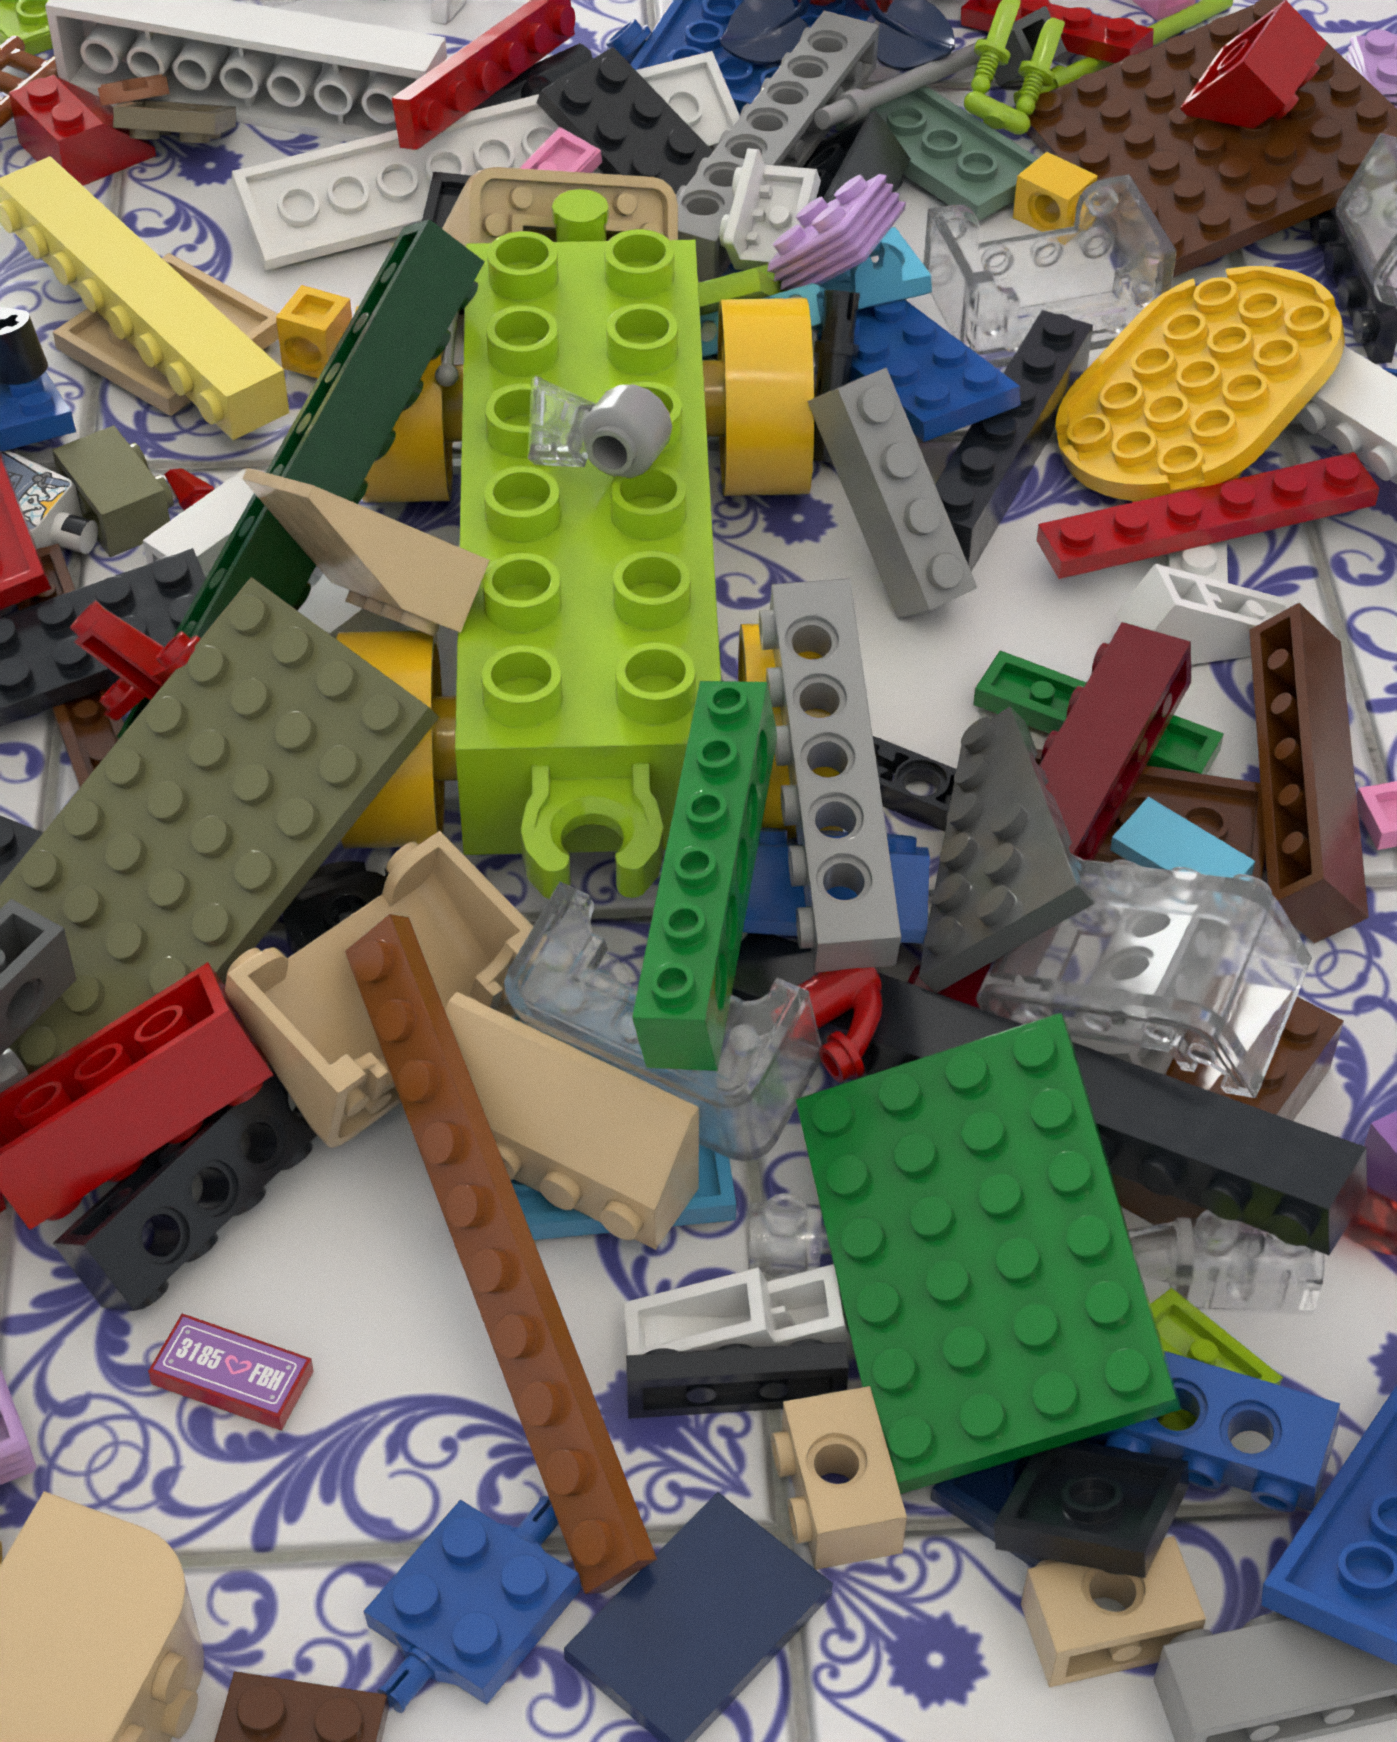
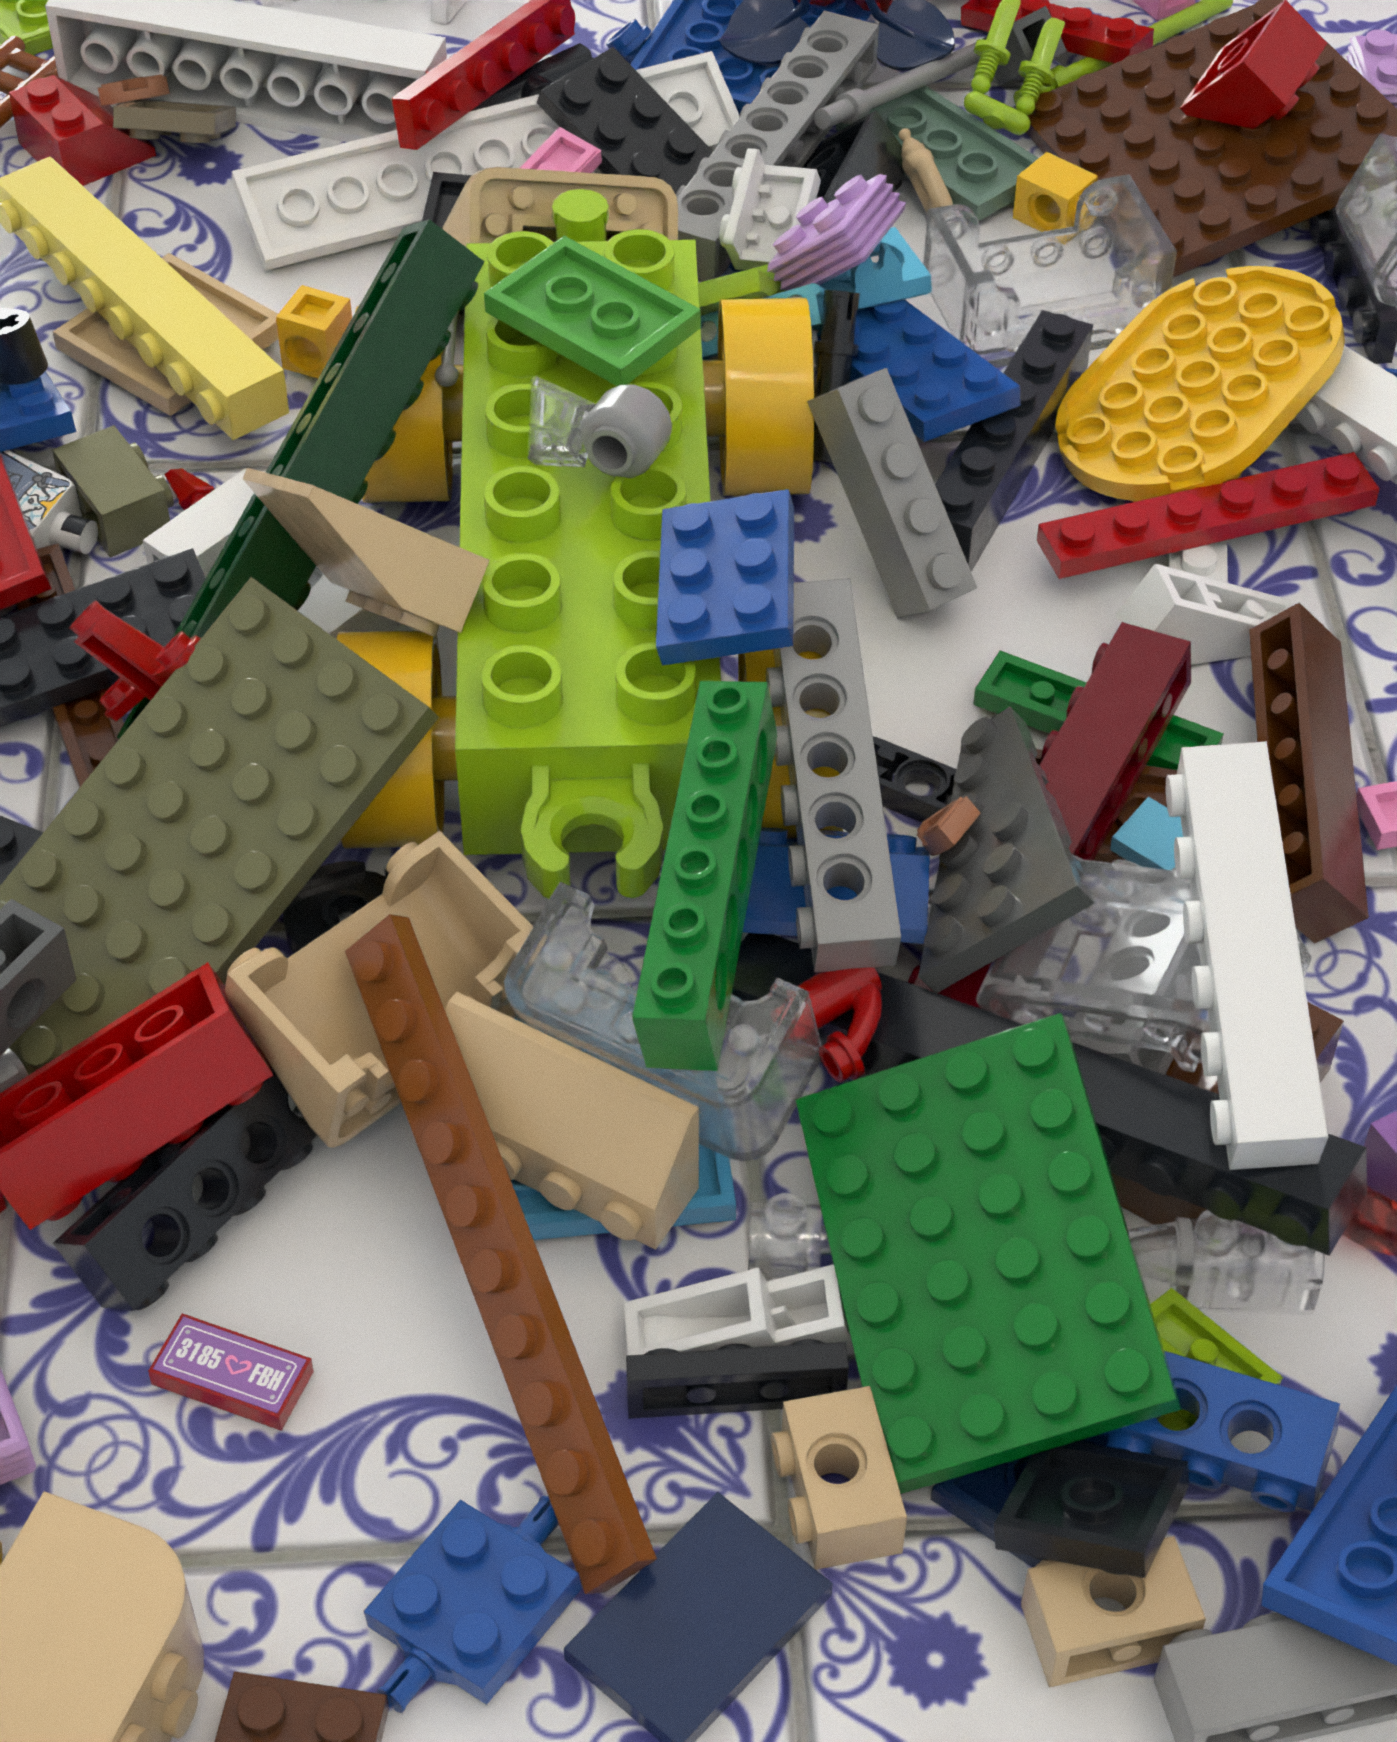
(592, 311): none -> bright green plate
(726, 577): none -> blue plate
(923, 172): none -> tan piece
(947, 826): none -> nougat tile
(1248, 958): none -> white brick

